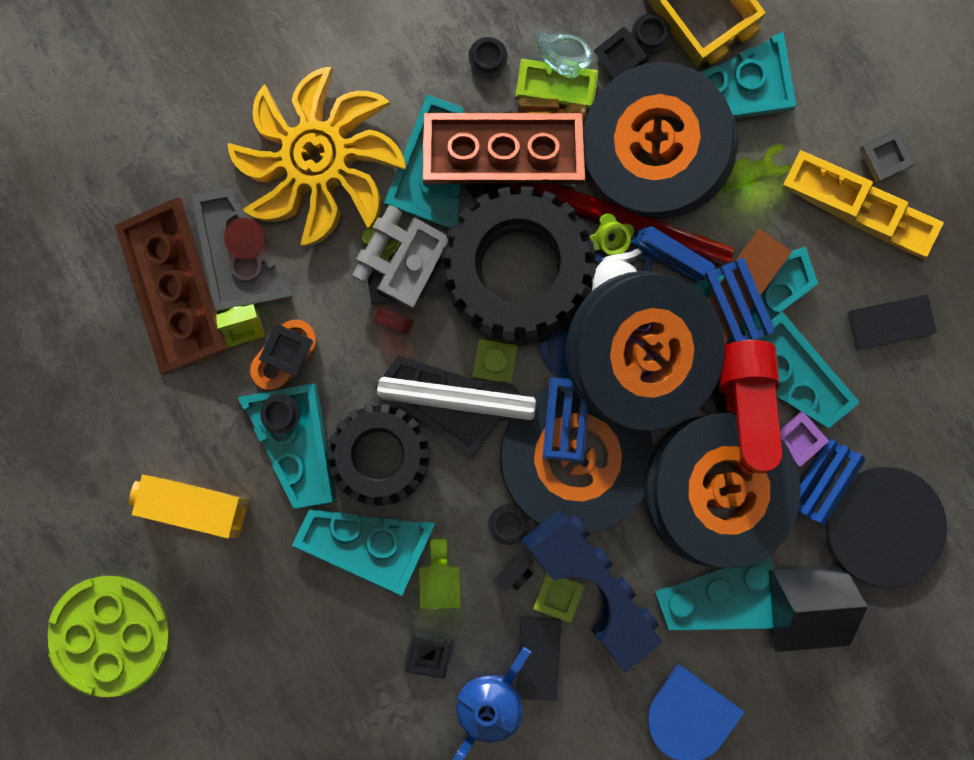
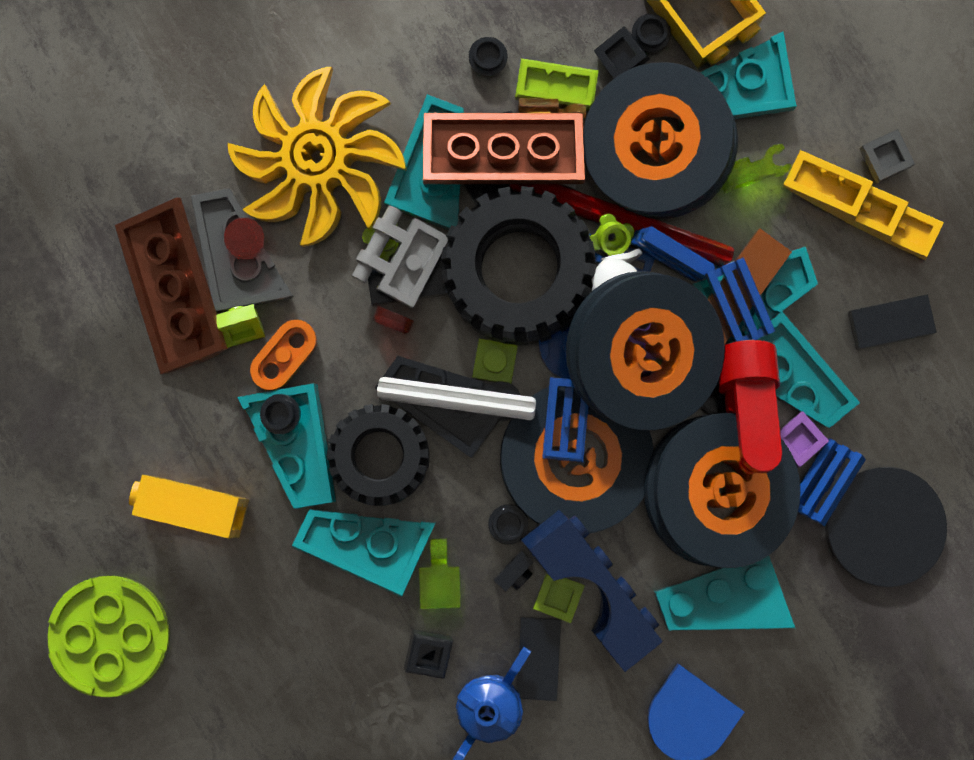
(286, 350): black plate -> none
(567, 66): clear light blue piece -> none
(814, 608): black slope -> none

